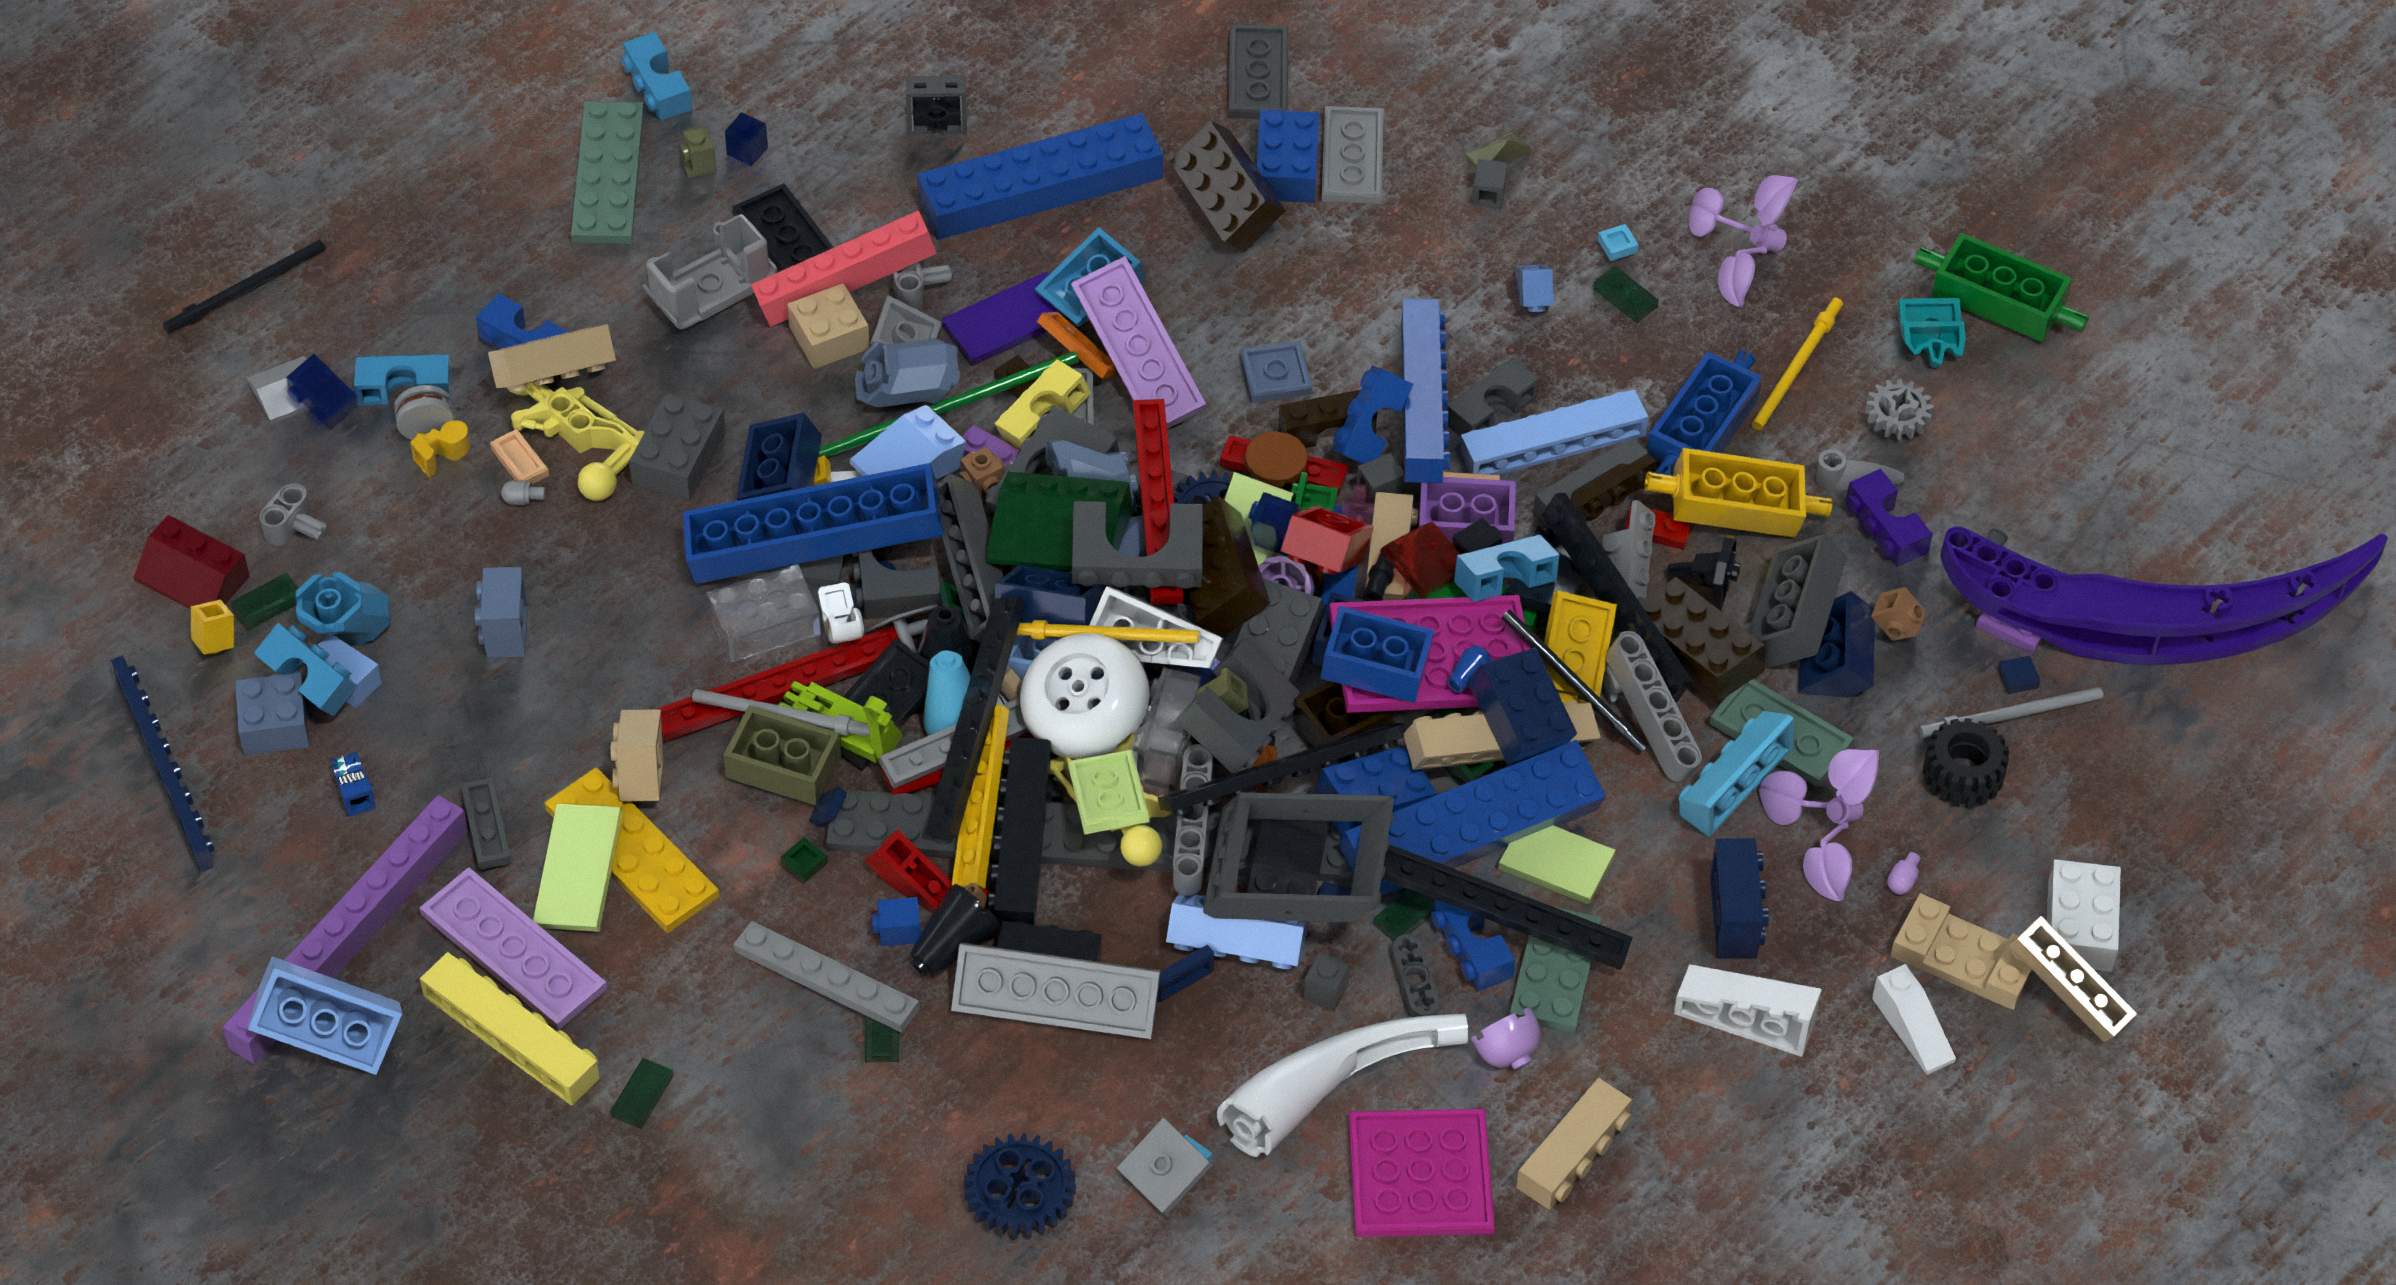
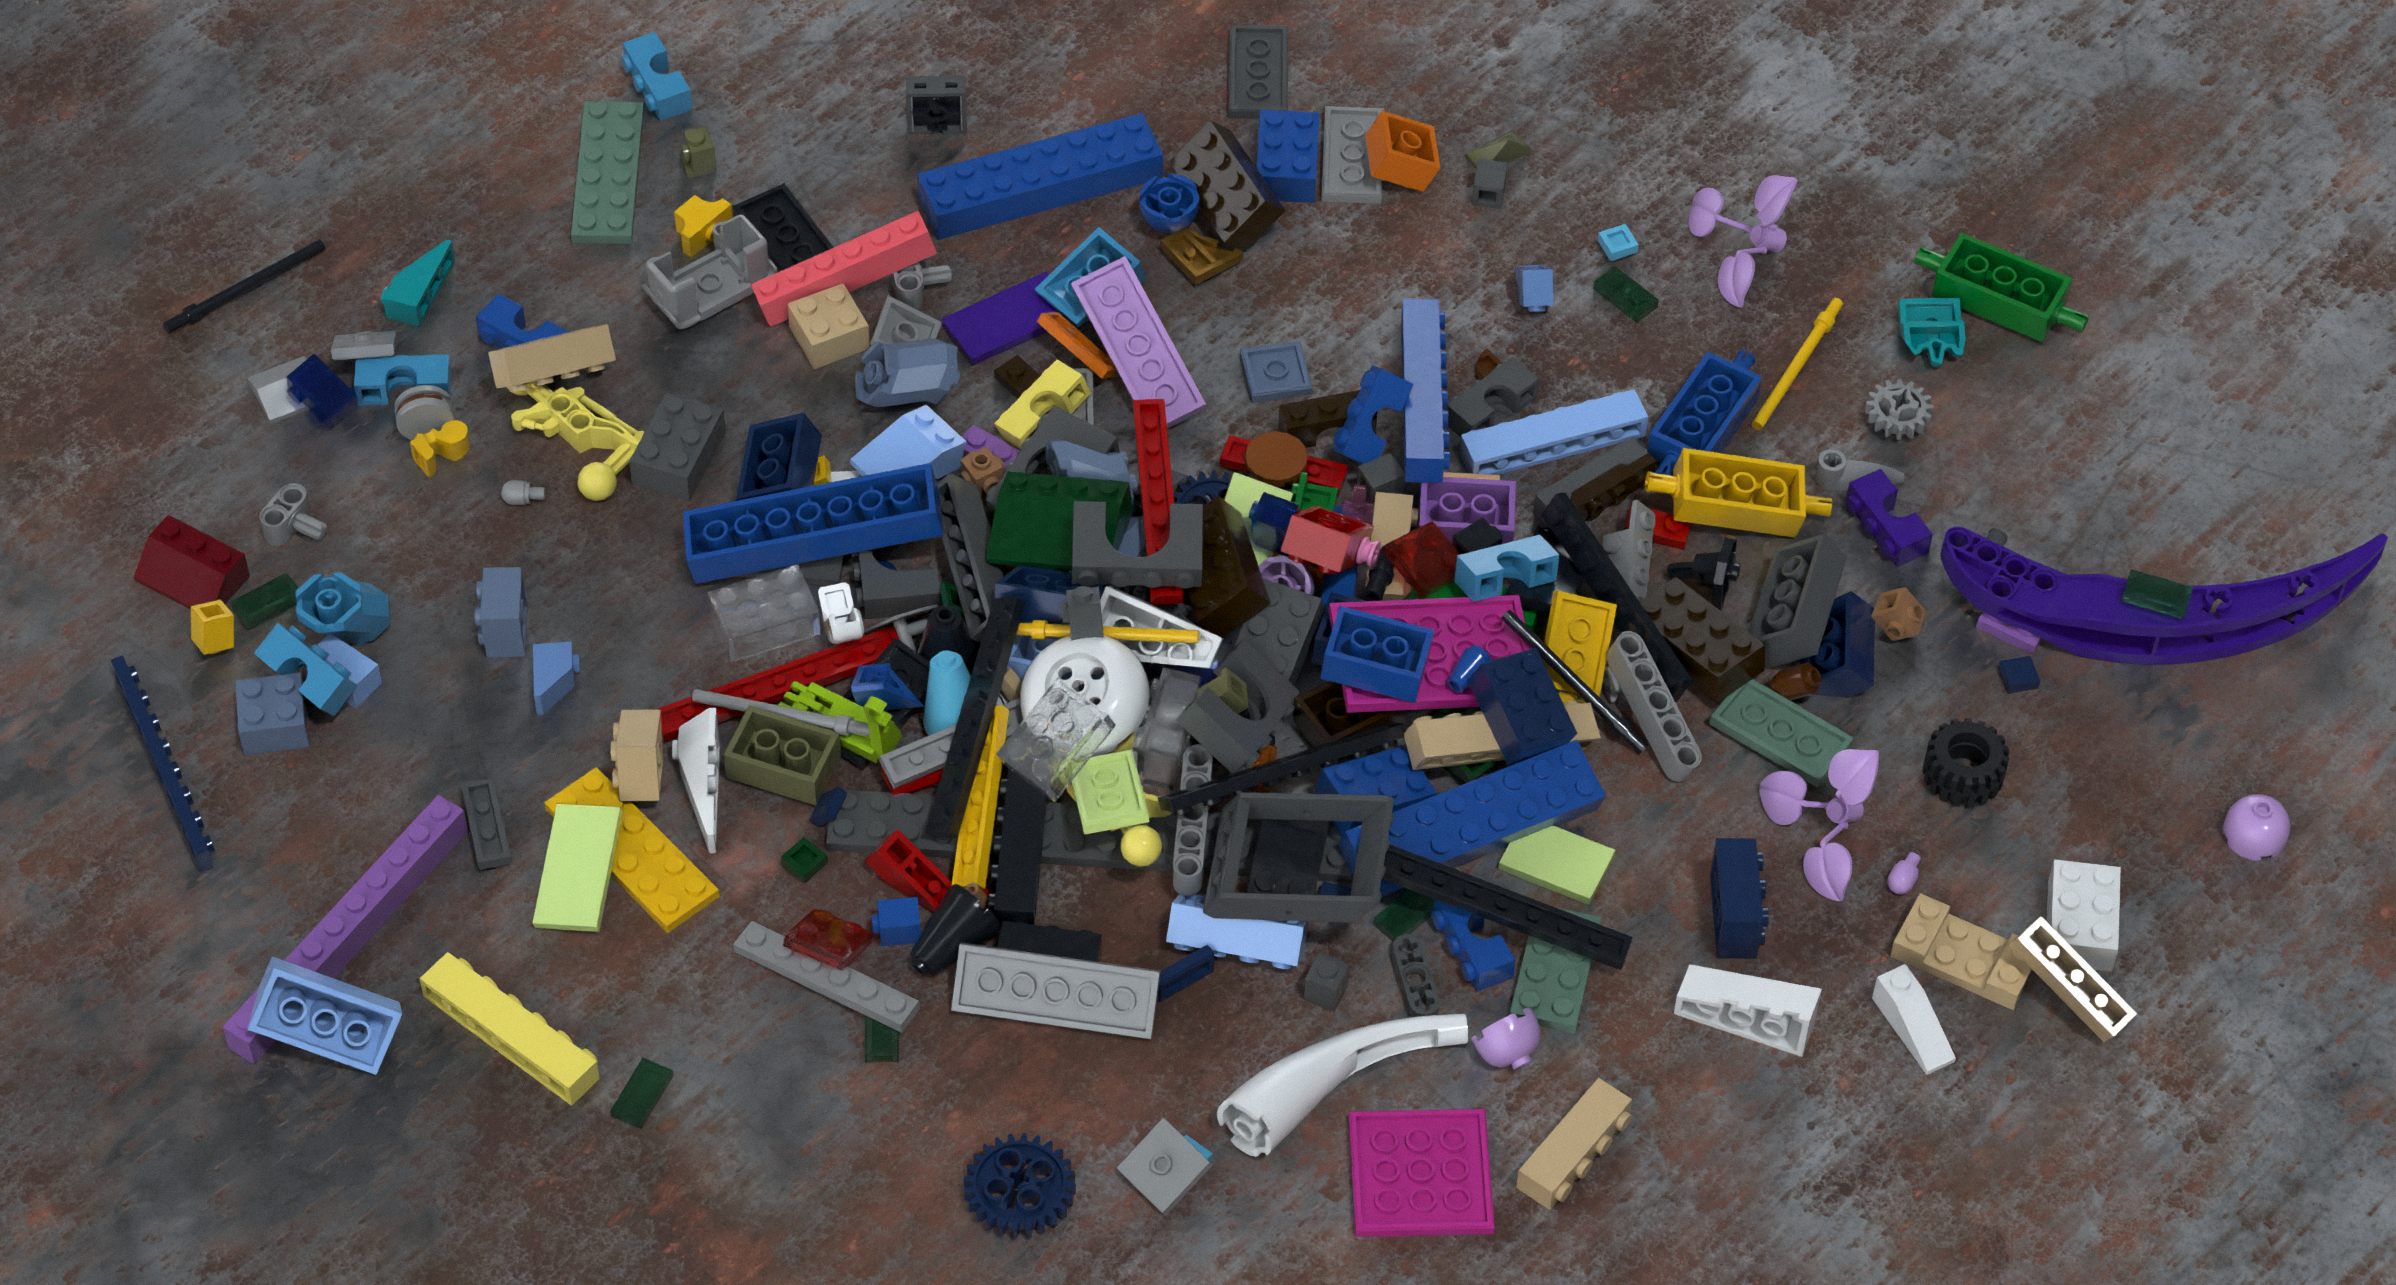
(353, 783): blue leg -> none
(364, 345): none -> light grey plate
(417, 285): none -> teal slope
(513, 948): lavender plate -> none
(519, 457): light nougat tile -> none
(553, 673): none -> medium blue slope
(696, 221): none -> yellow brick
(699, 767): none -> white wedge
(746, 139): clear blue brick -> none
(828, 939): none -> clear red plate
(883, 683): none -> blue slope
(951, 403): green piece -> none
(1056, 739): none -> clear brick
(1083, 612): none -> dark grey brick
(1169, 203): none -> blue cylinder
(1198, 255): none -> pearl gold wing
(1368, 552): none -> bright pink bush
(1402, 151): none -> orange brick
(1486, 364): none -> reddish brown tile
(1737, 771): medium azure slope -> none
(1796, 681): none -> reddish brown brick
(2020, 710): light grey bar -> none
(2157, 594): none -> clear green plate
(2257, 827): none -> lavender cylinder

